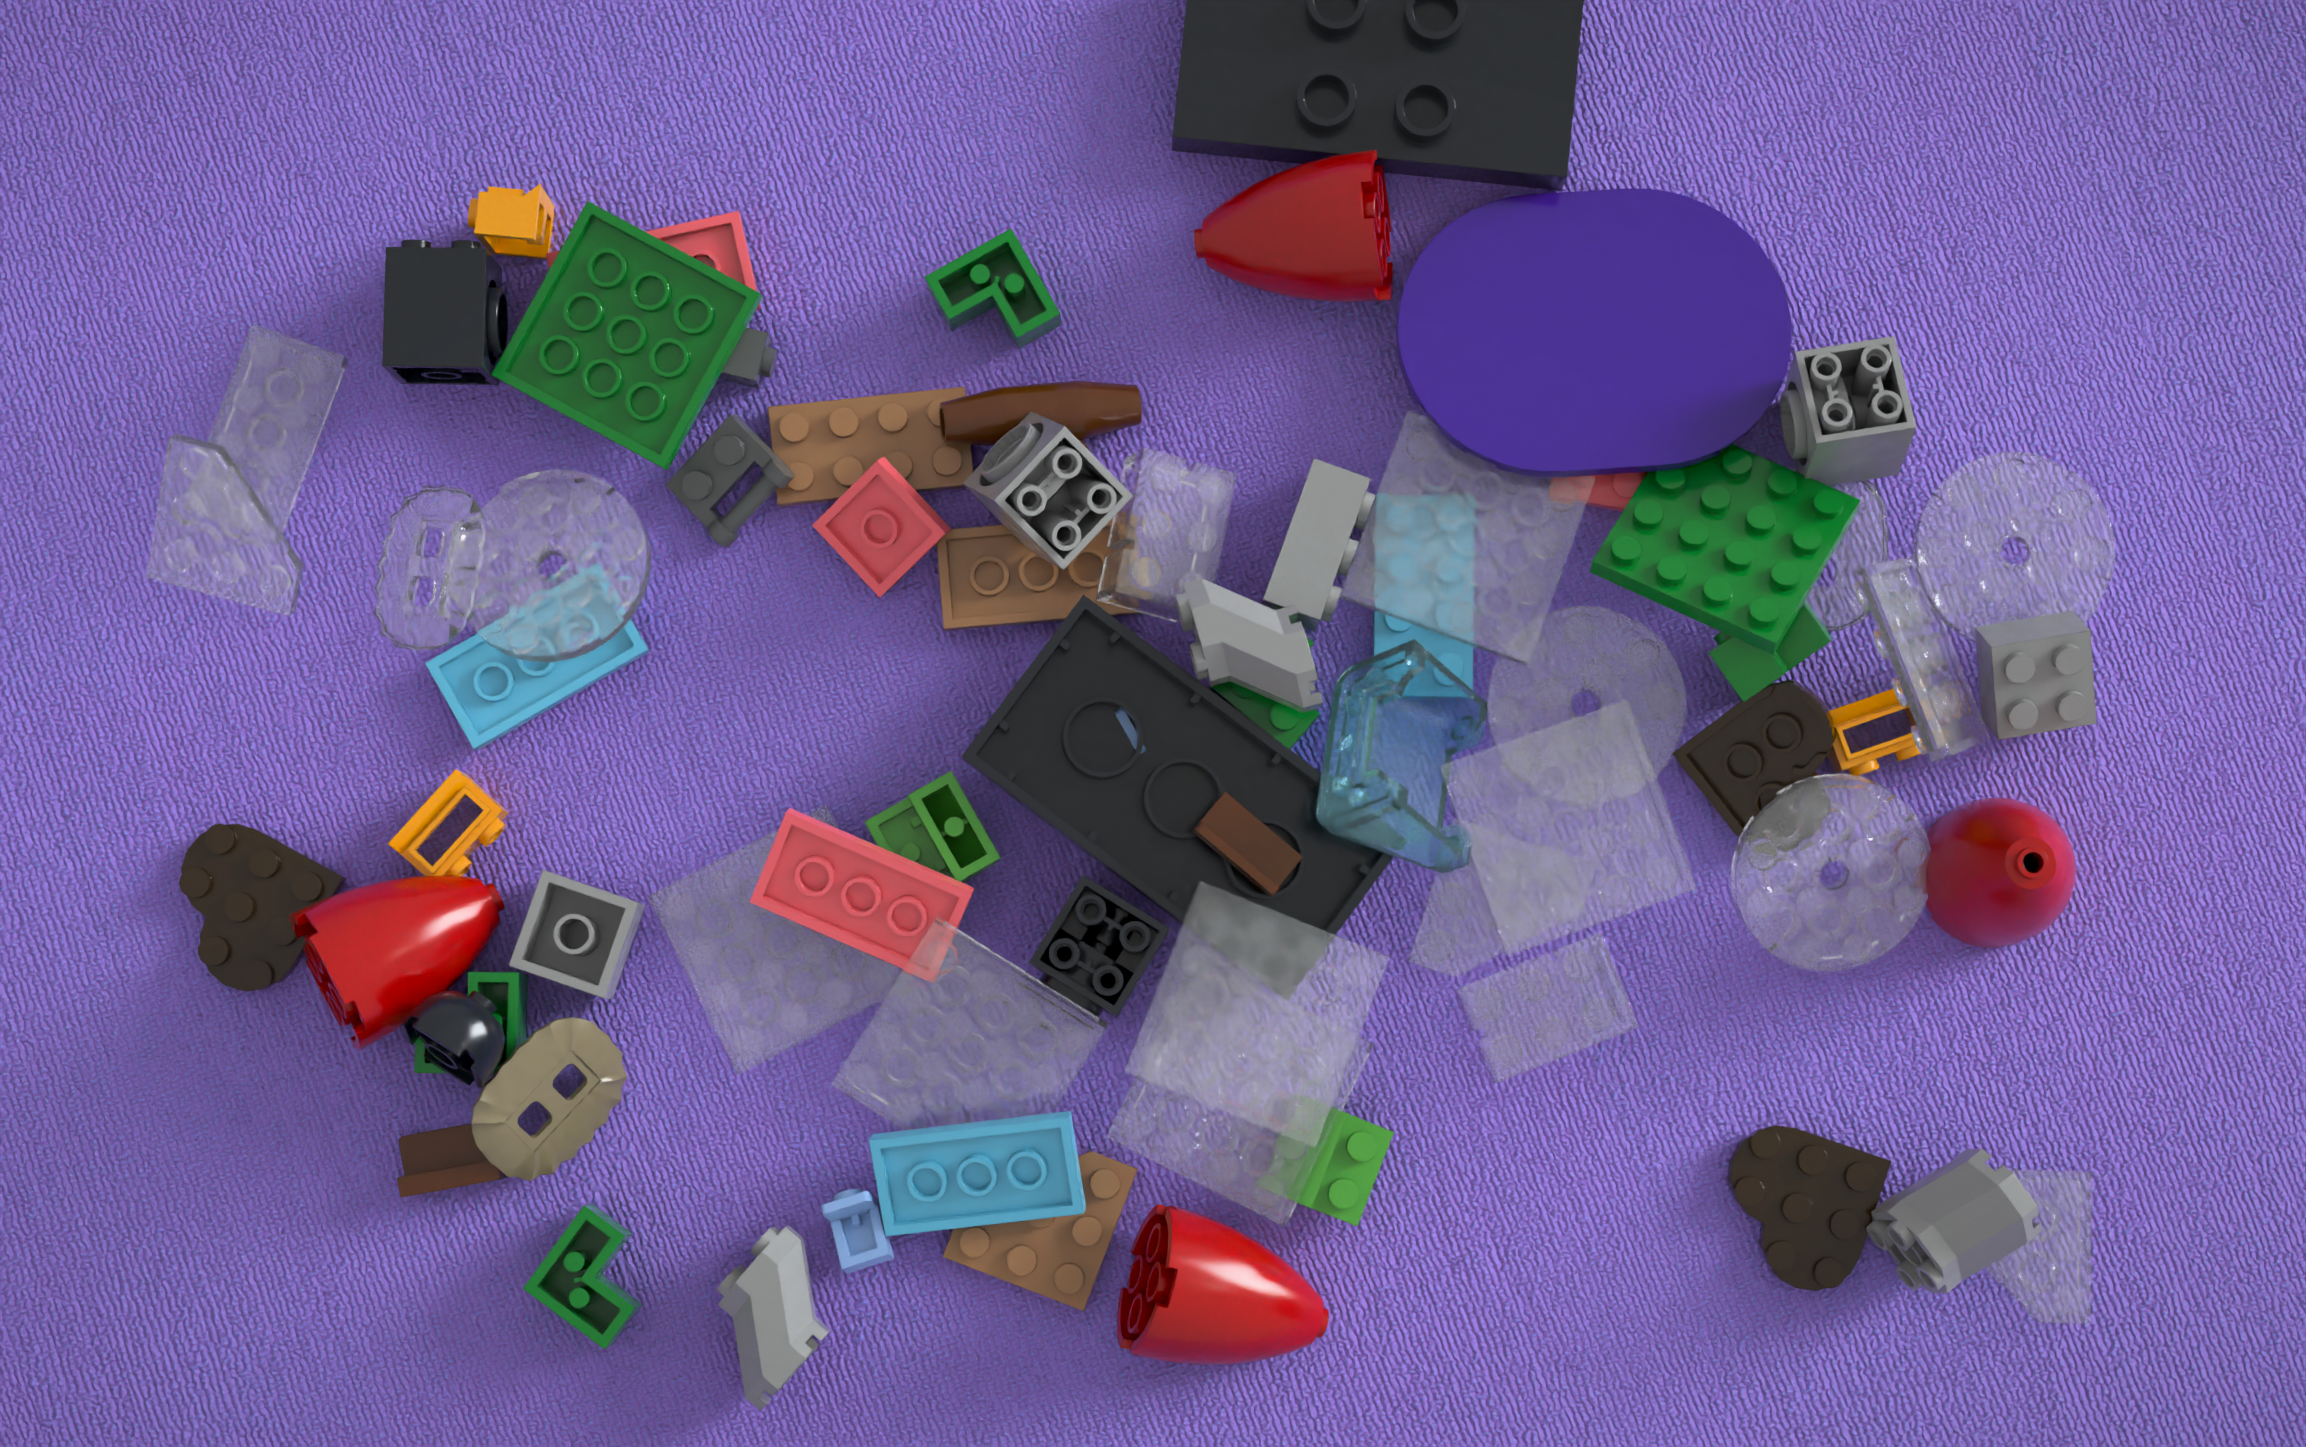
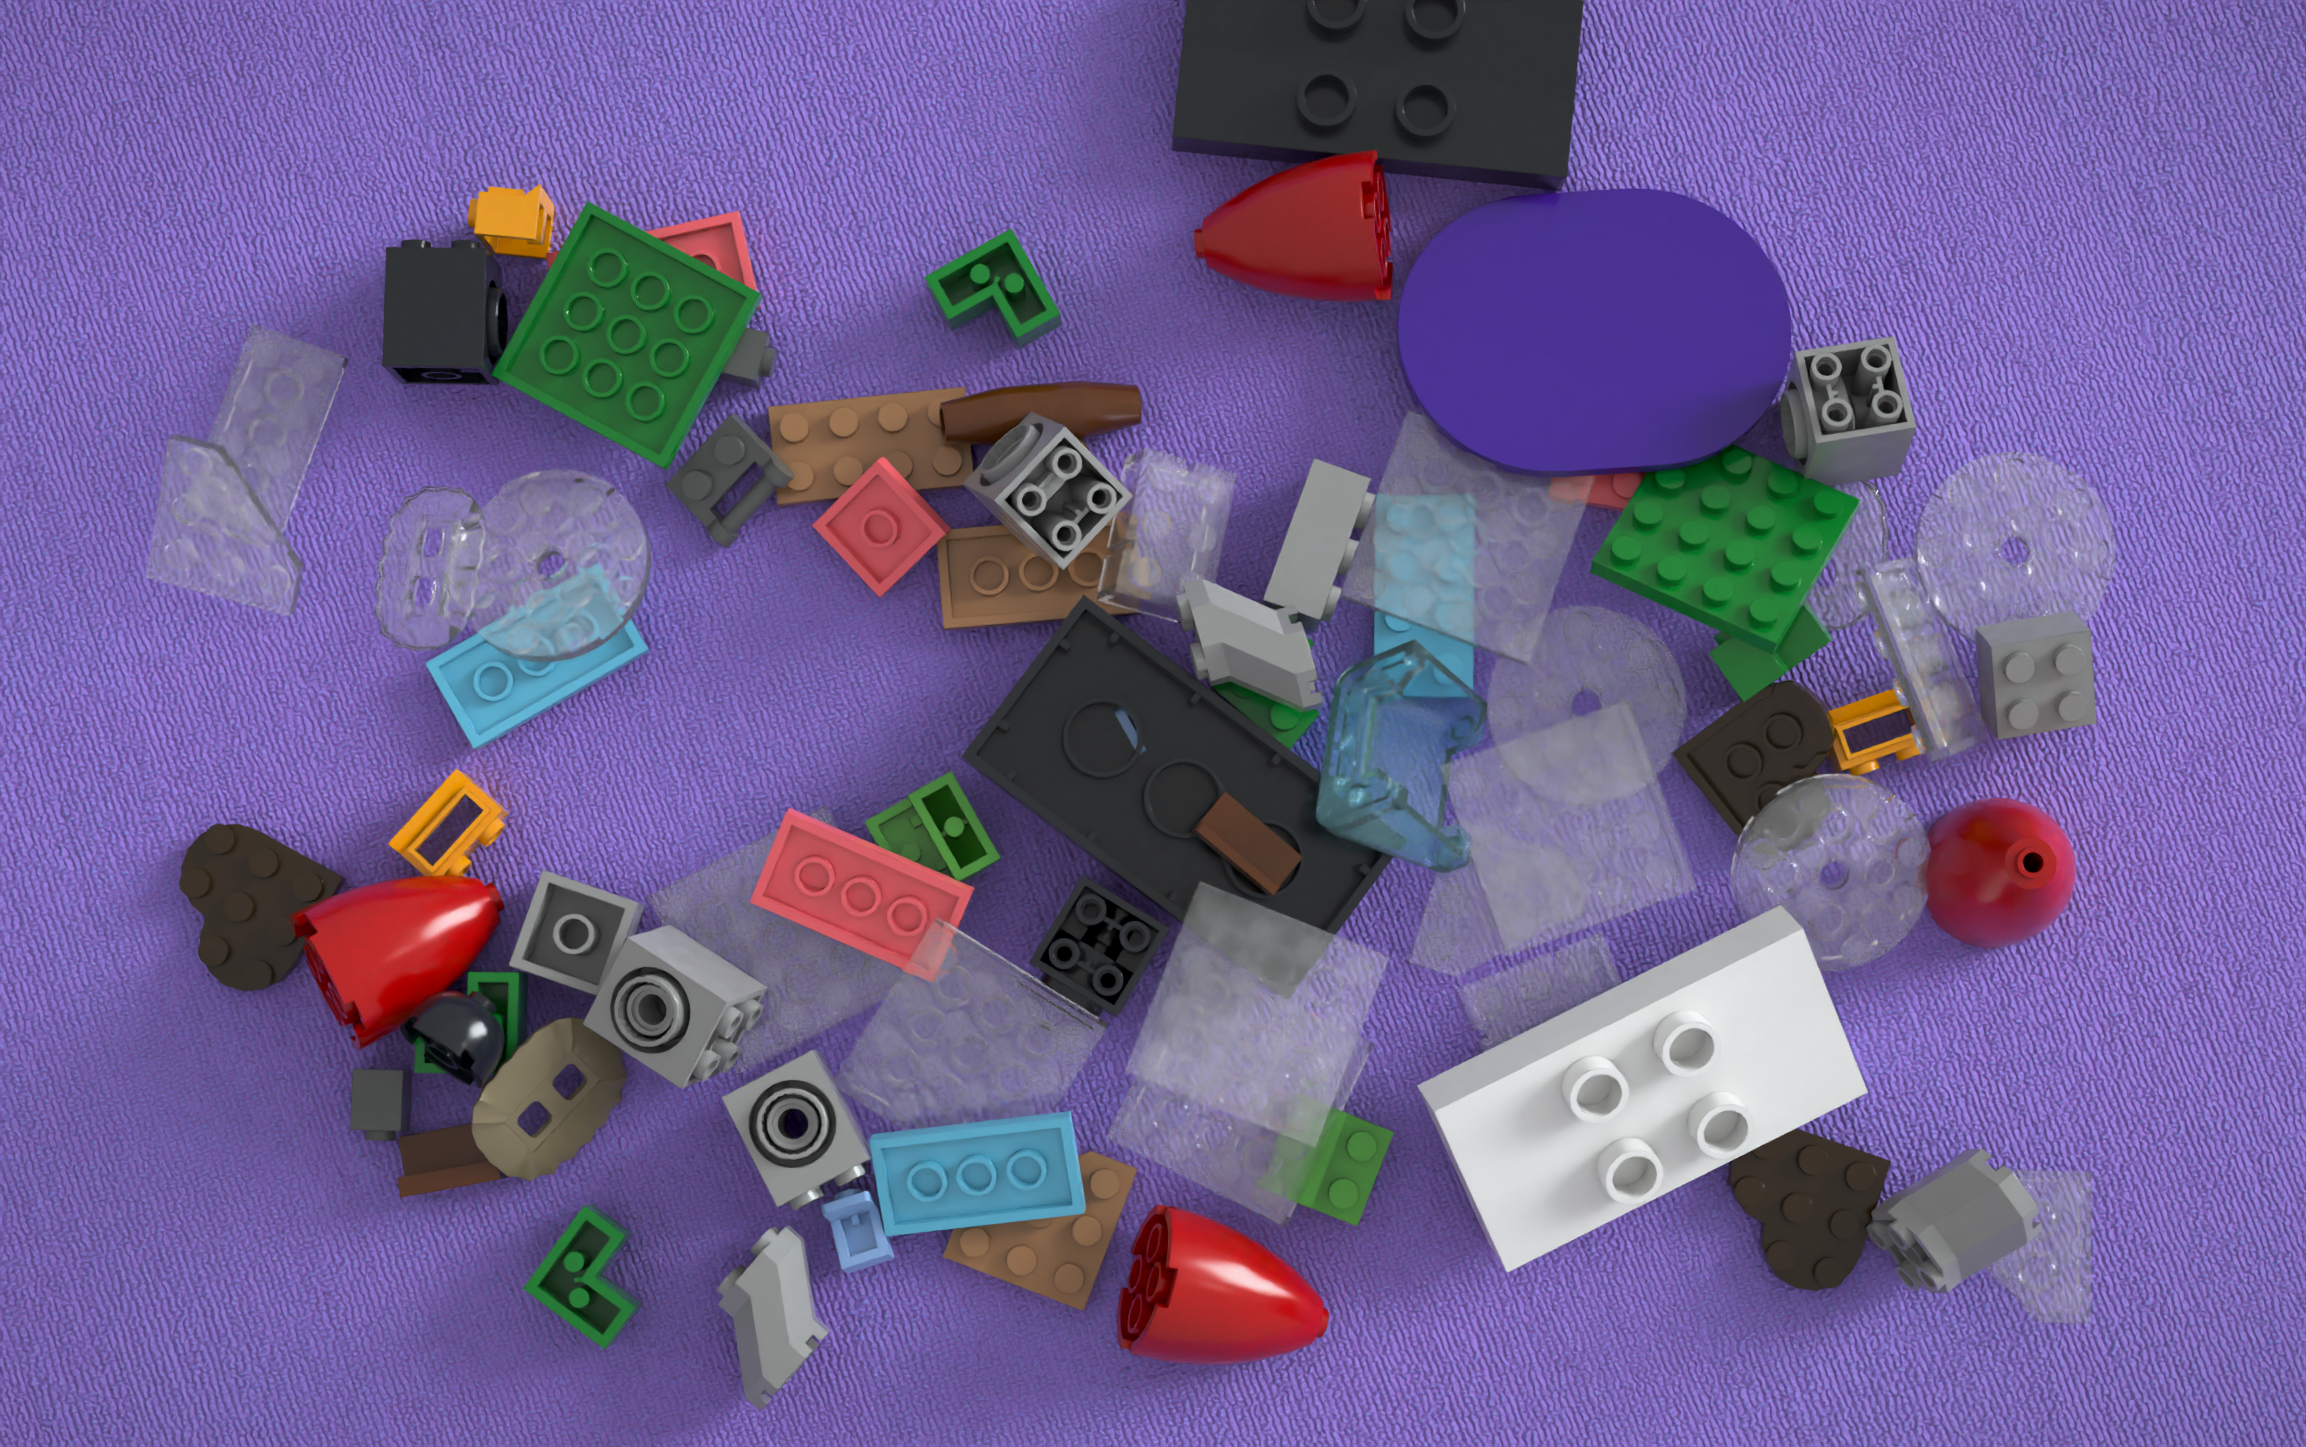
(381, 1102): none -> dark grey brick
(676, 1006): none -> light grey brick
(828, 1149): none -> light grey brick
(1644, 1088): none -> white plate

